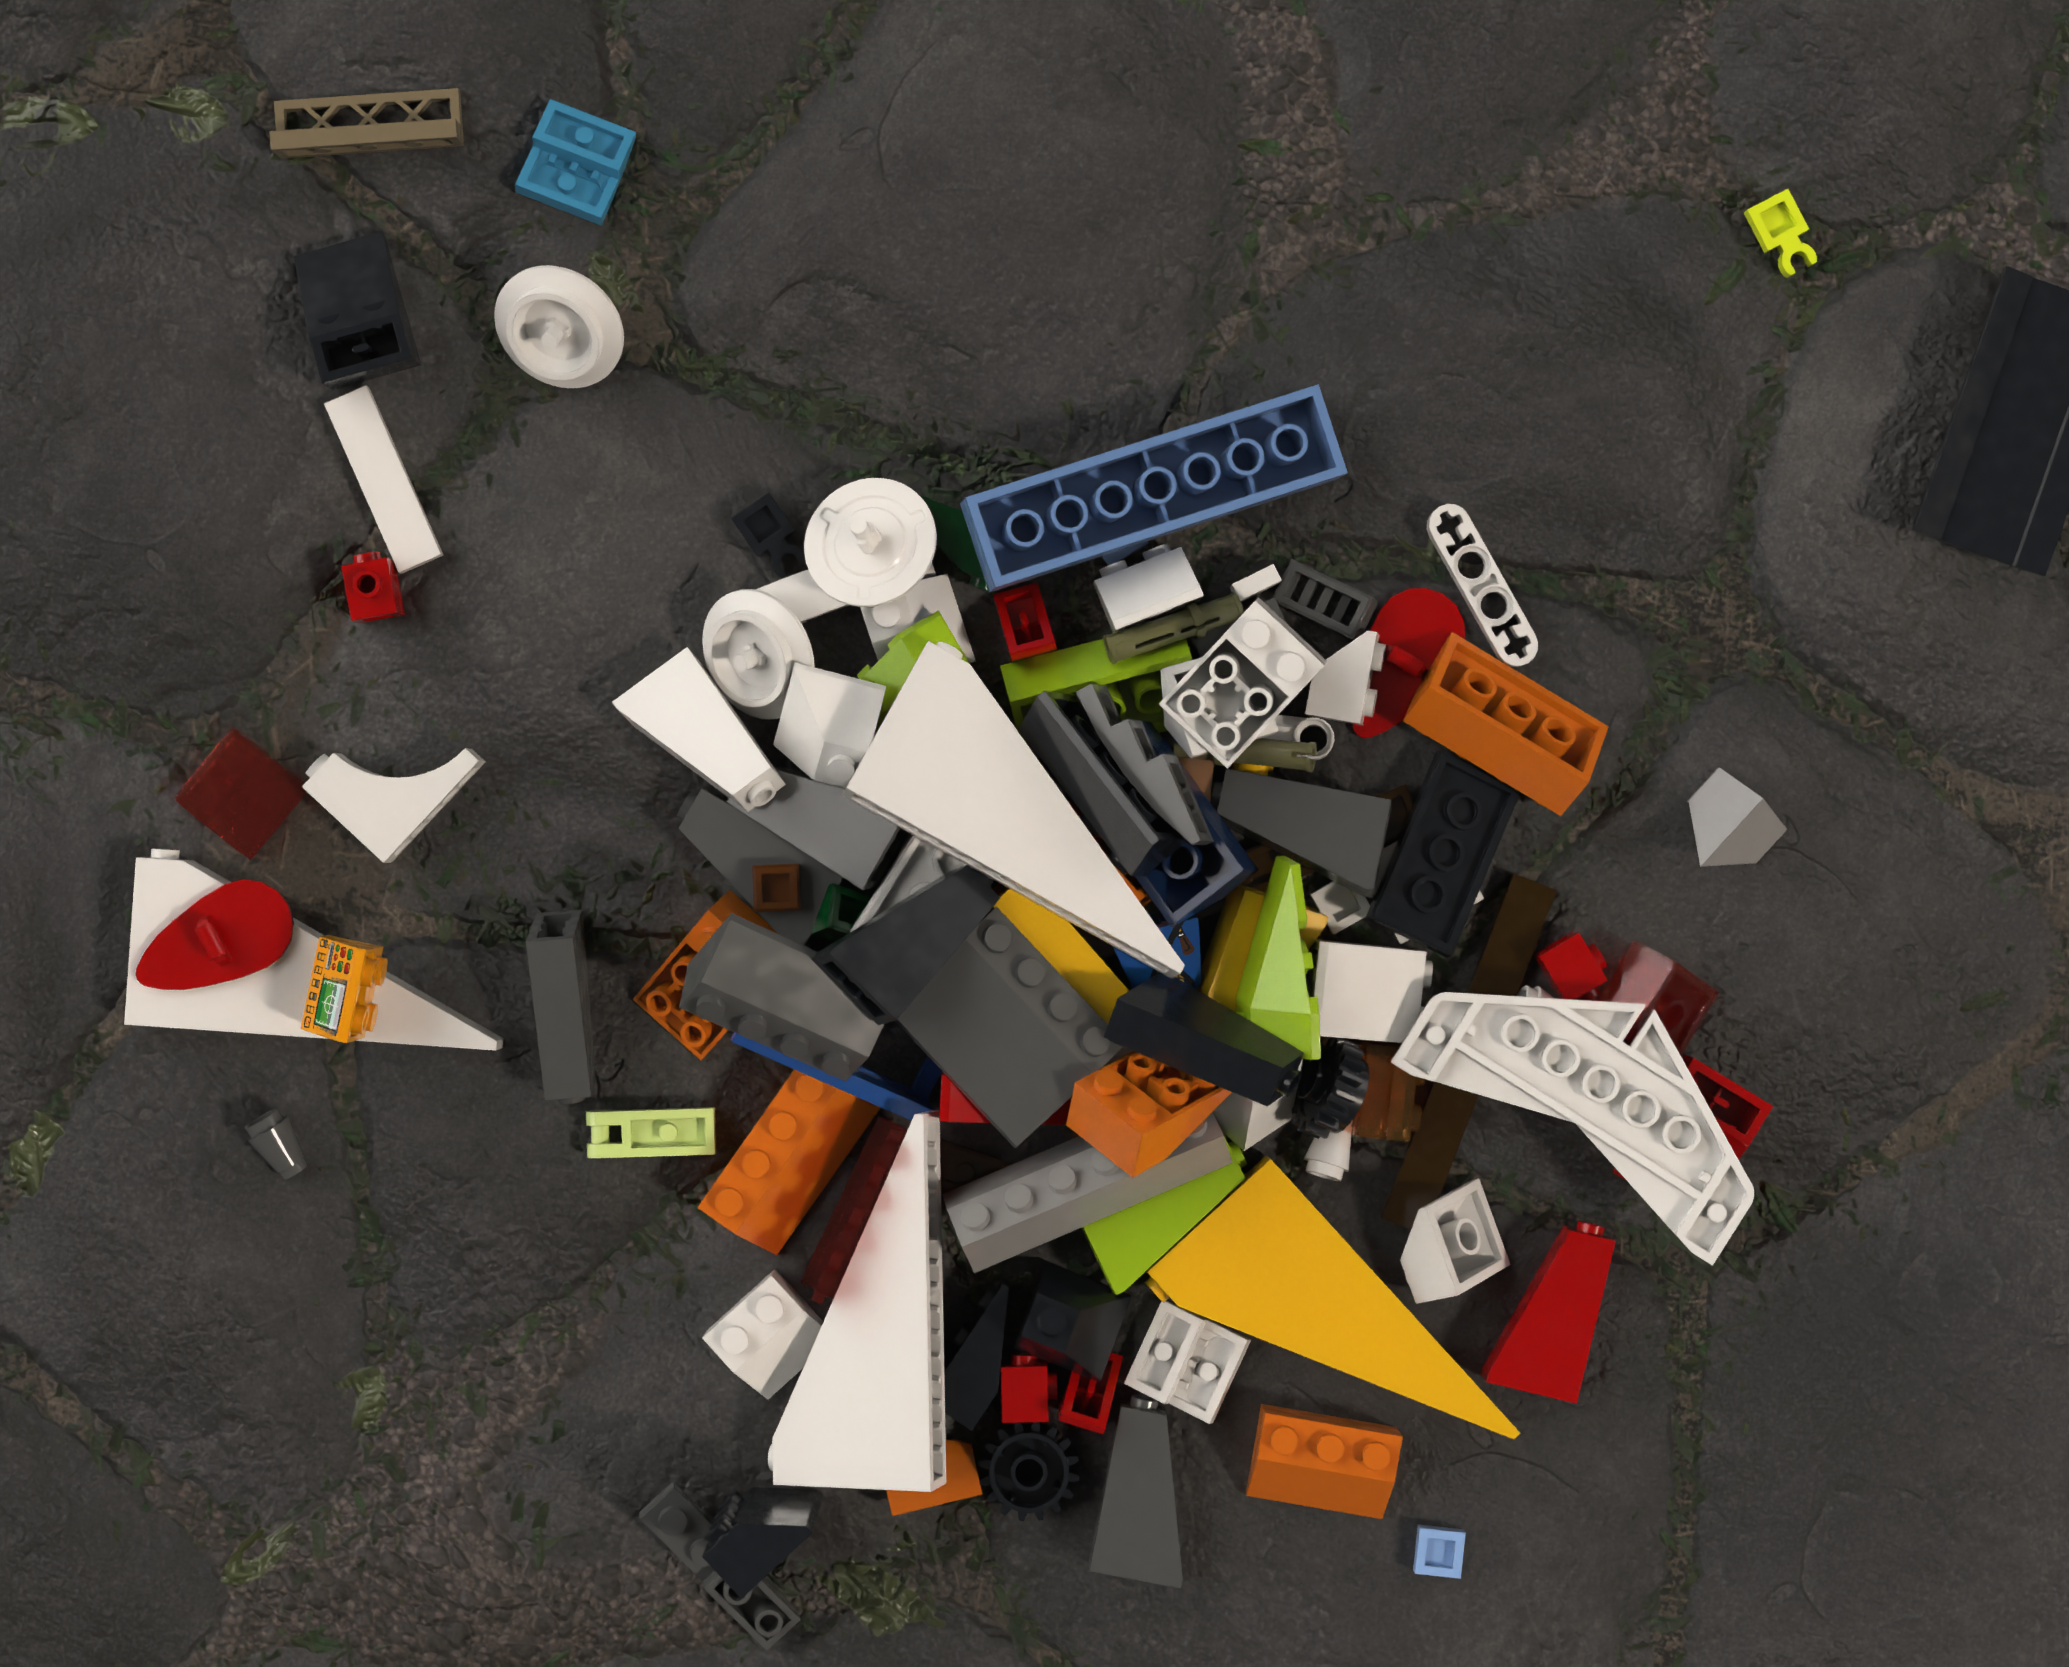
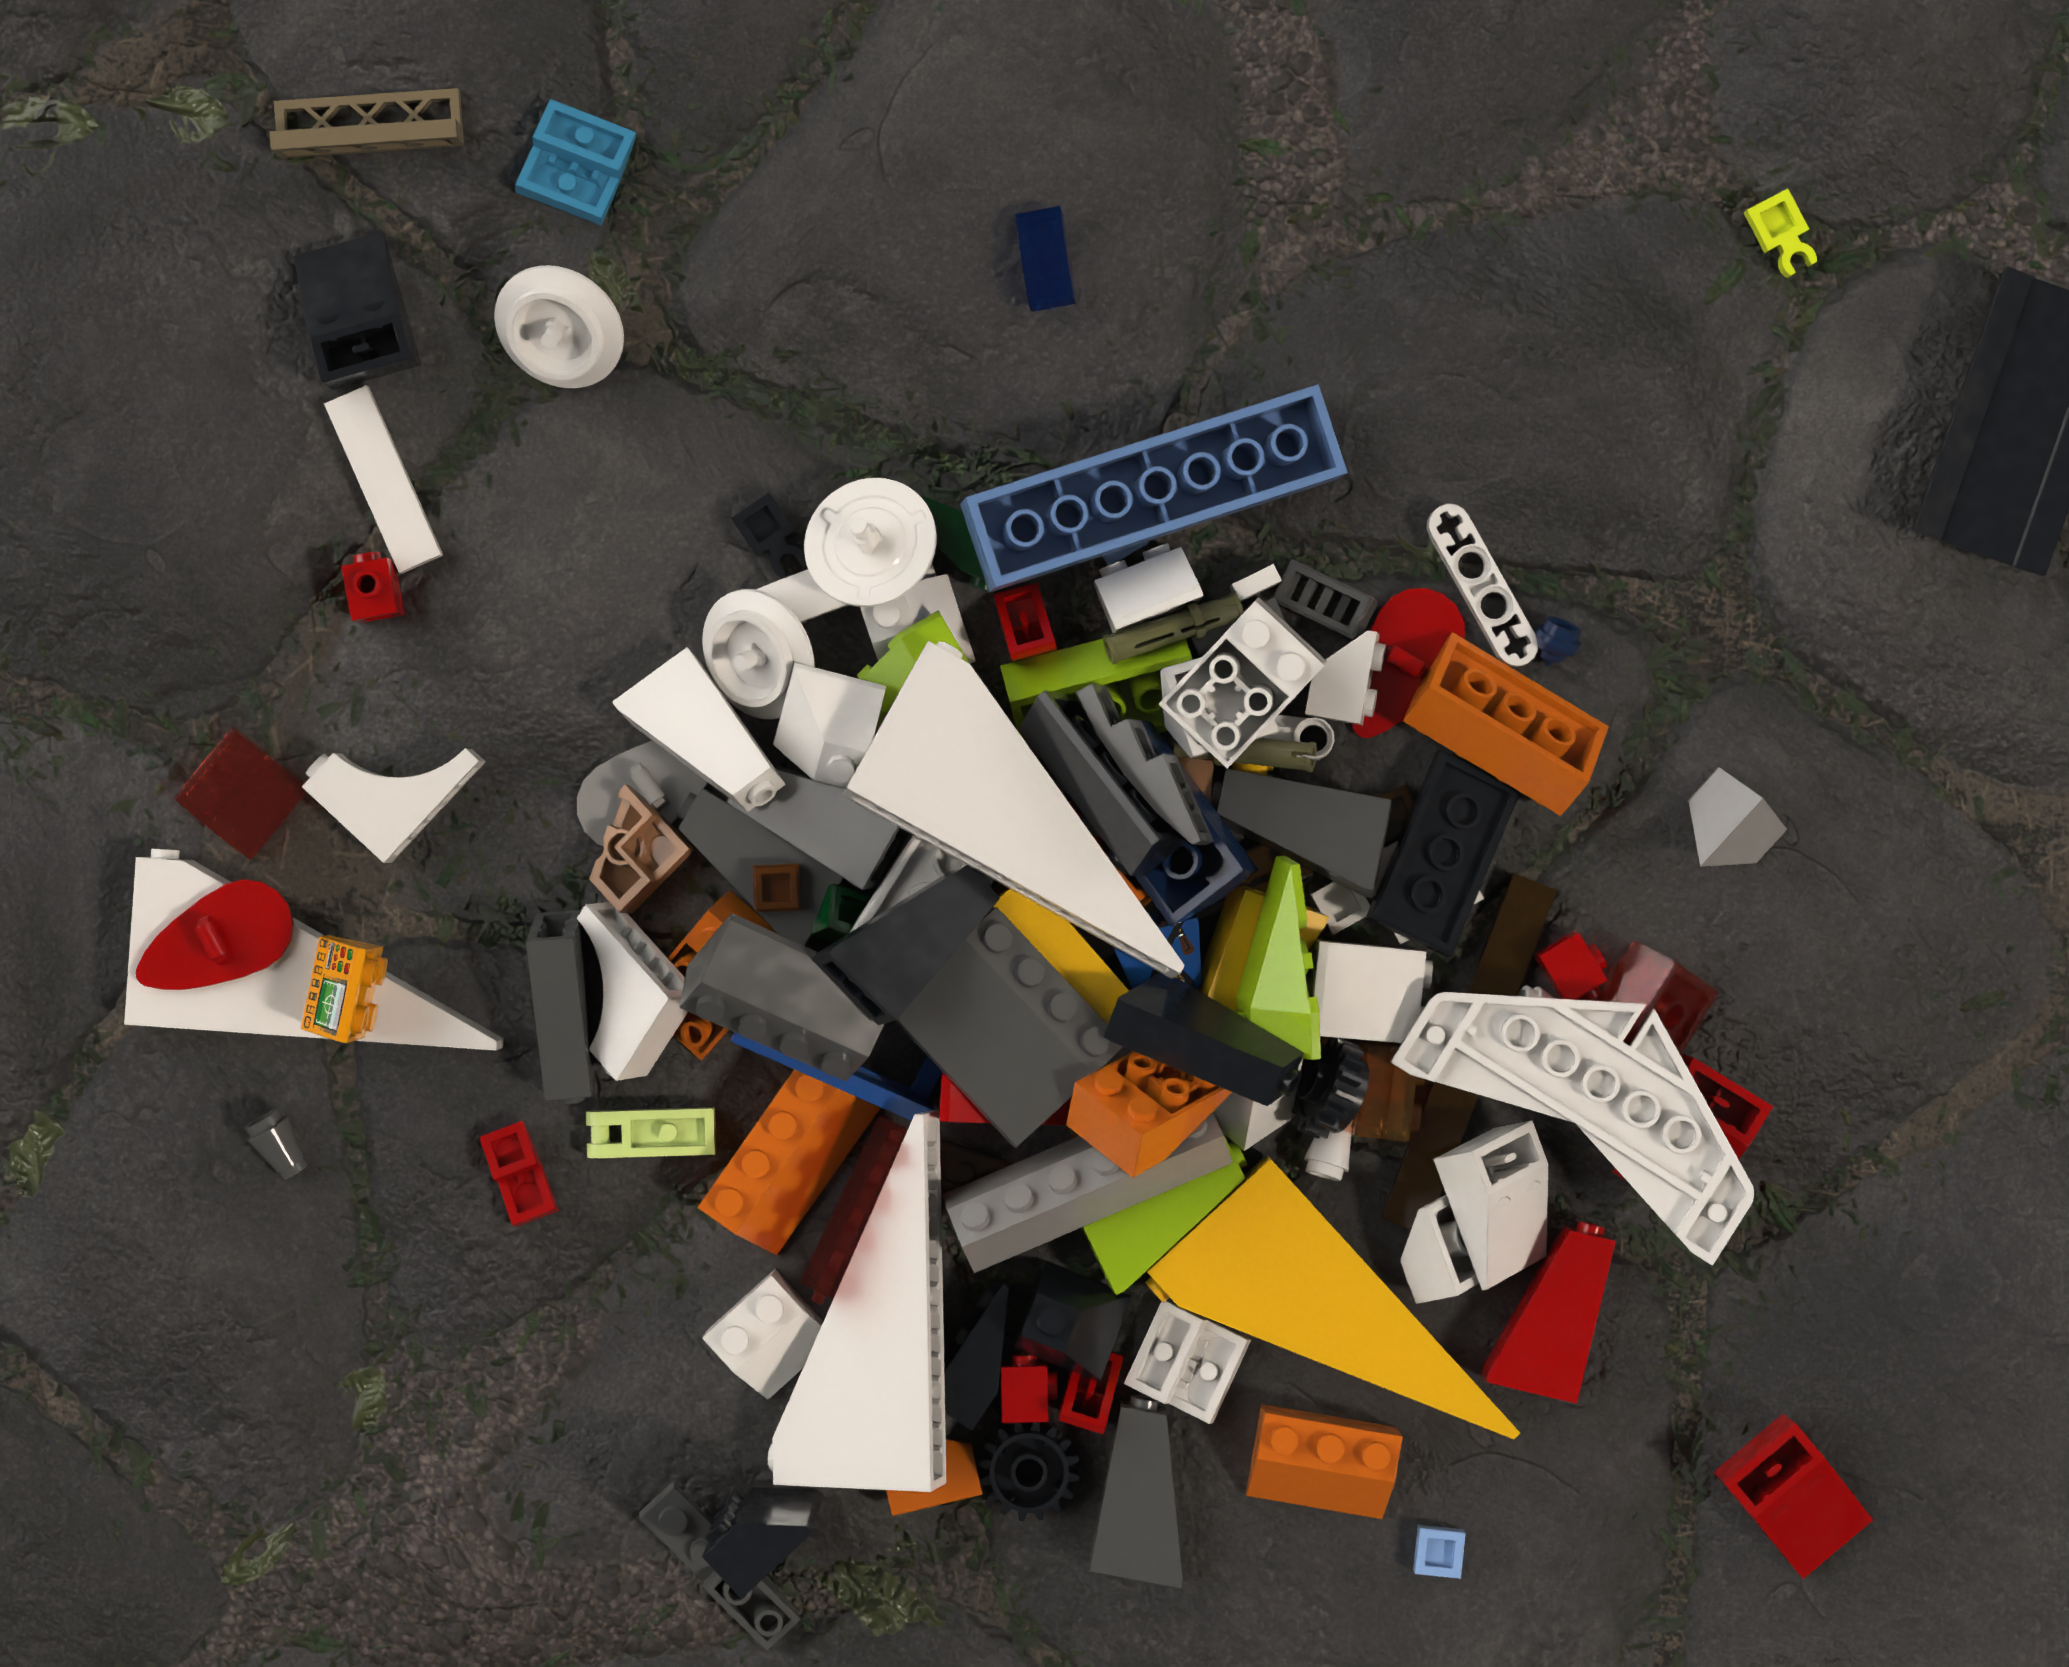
(519, 1173): none -> red slope
(637, 853): none -> medium nougat slope
(638, 993): none -> white arch
(650, 772): none -> light grey shield
(1045, 258): none -> clear blue slope
(1499, 1199): none -> white slope
(1557, 640): none -> dark blue plate
(1793, 1495): none -> red slope

